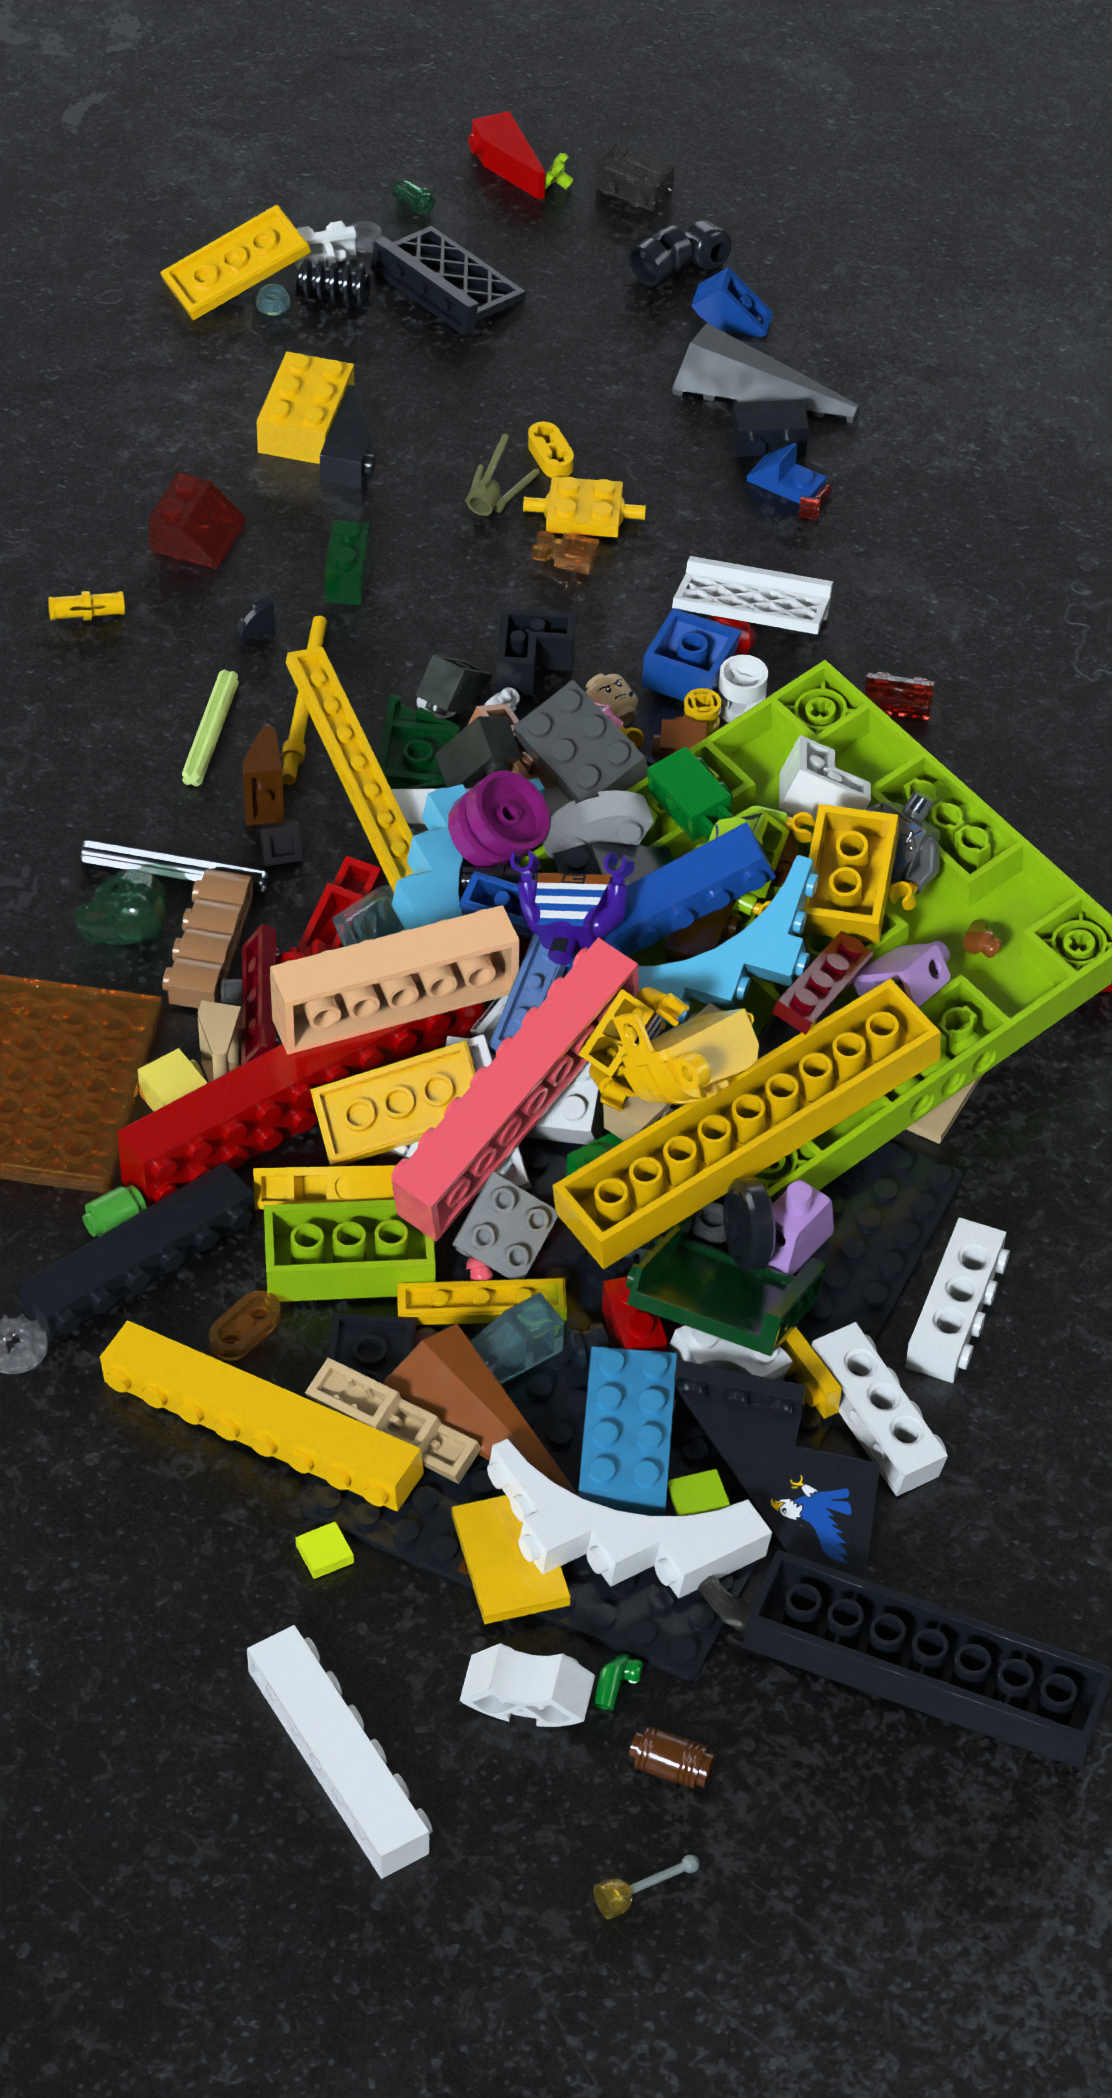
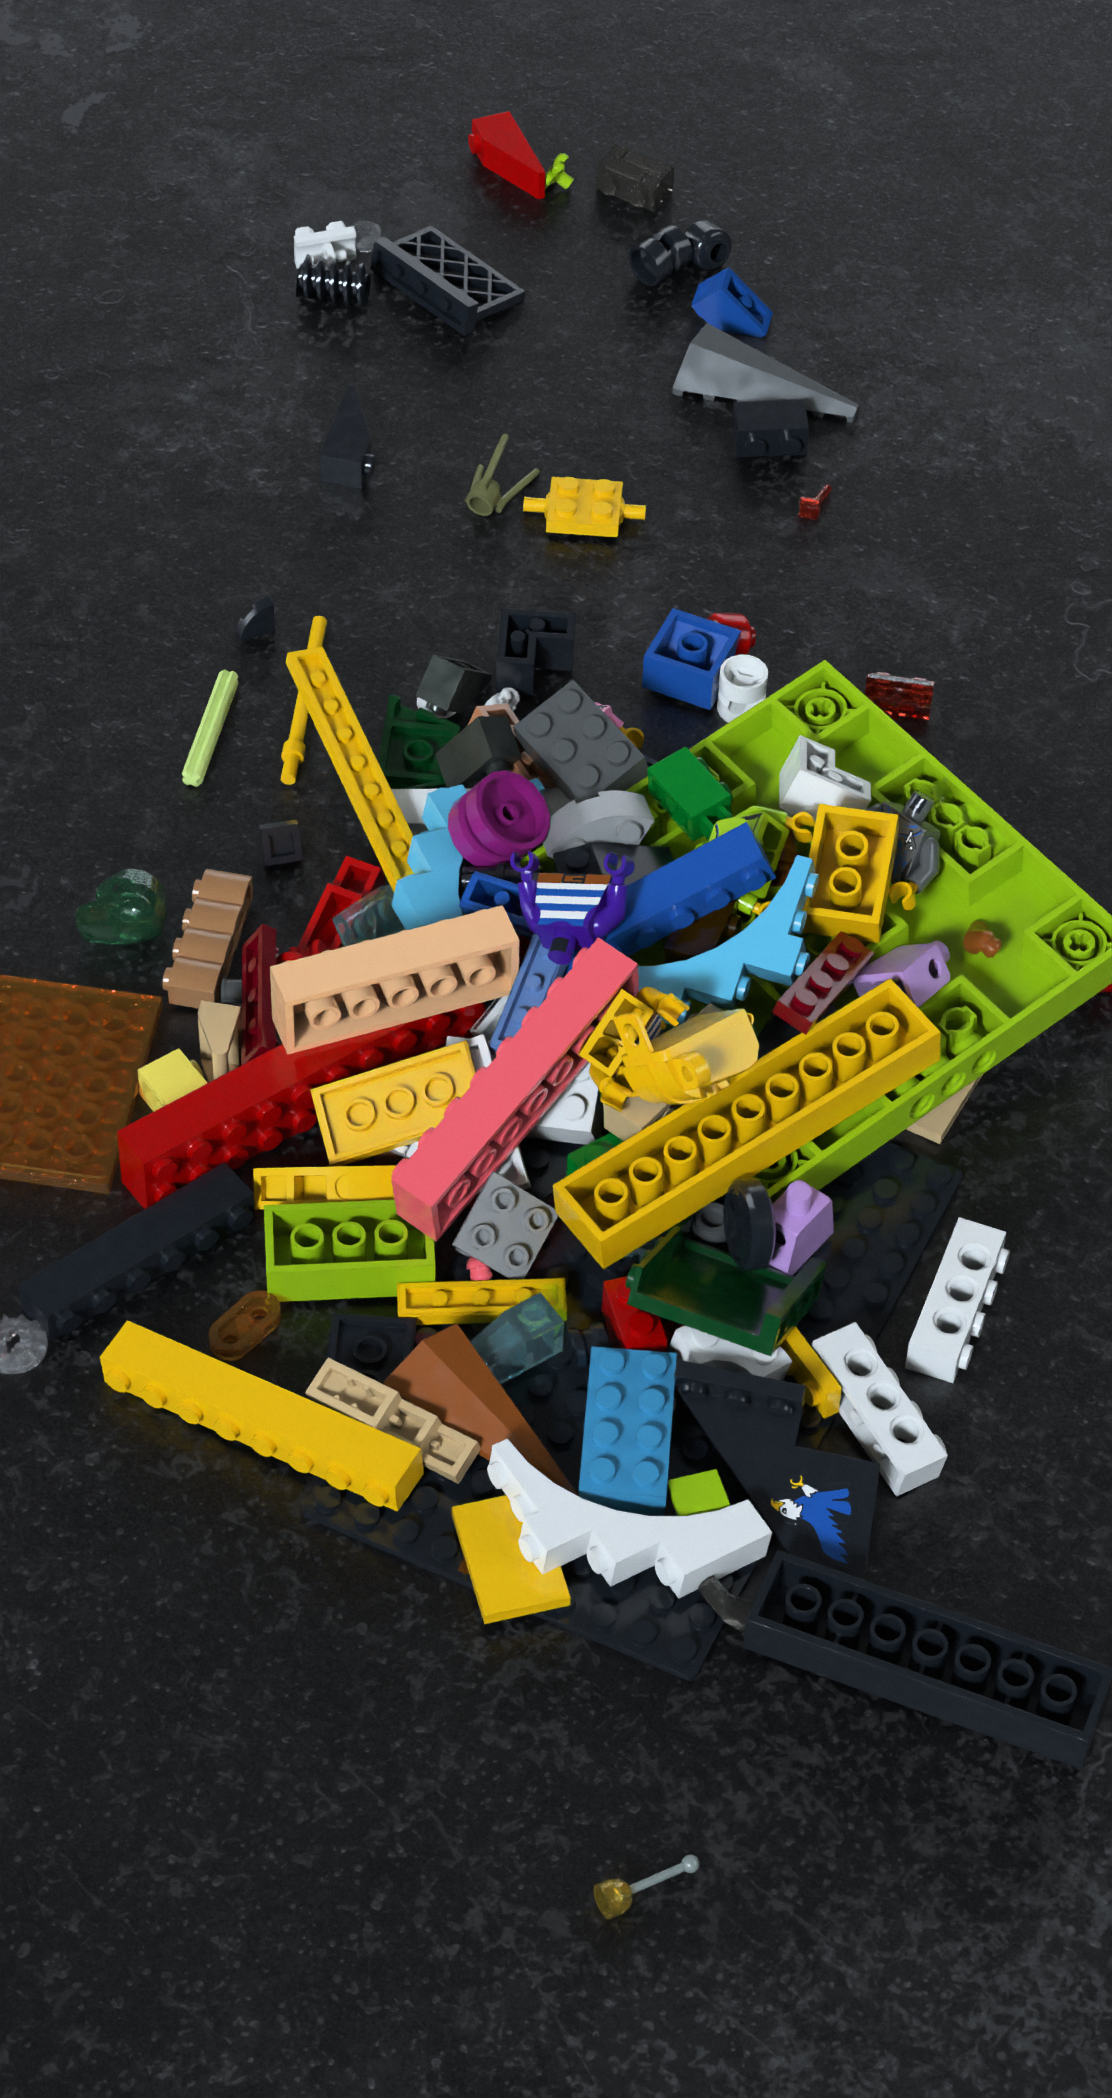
(86, 605): yellow pin -> none
(112, 1209): bright green brick -> none
(163, 863): axle -> none
(194, 521): clear red slope -> none
(235, 262): yellow tile -> none
(263, 780): reddish brown tile -> none
(272, 299): clear light blue plate -> none
(302, 406): yellow brick -> none
(324, 1550): neon yellow tile -> none
(339, 1751): white brick -> none
(347, 562): dark green brick -> none
(419, 198): clear green pin -> none
(527, 1685): white brick -> none
(557, 447): yellow beam -> none
(569, 553): clear orange plate -> none
(612, 1677): green arm -> none
(614, 692): tan head -> none
(672, 1757): reddish brown head -> none
(676, 735): dark orange brick -> none
(704, 706): yellow wheel -> none
(754, 595): white fence -> none
(784, 477): blue slope -> none

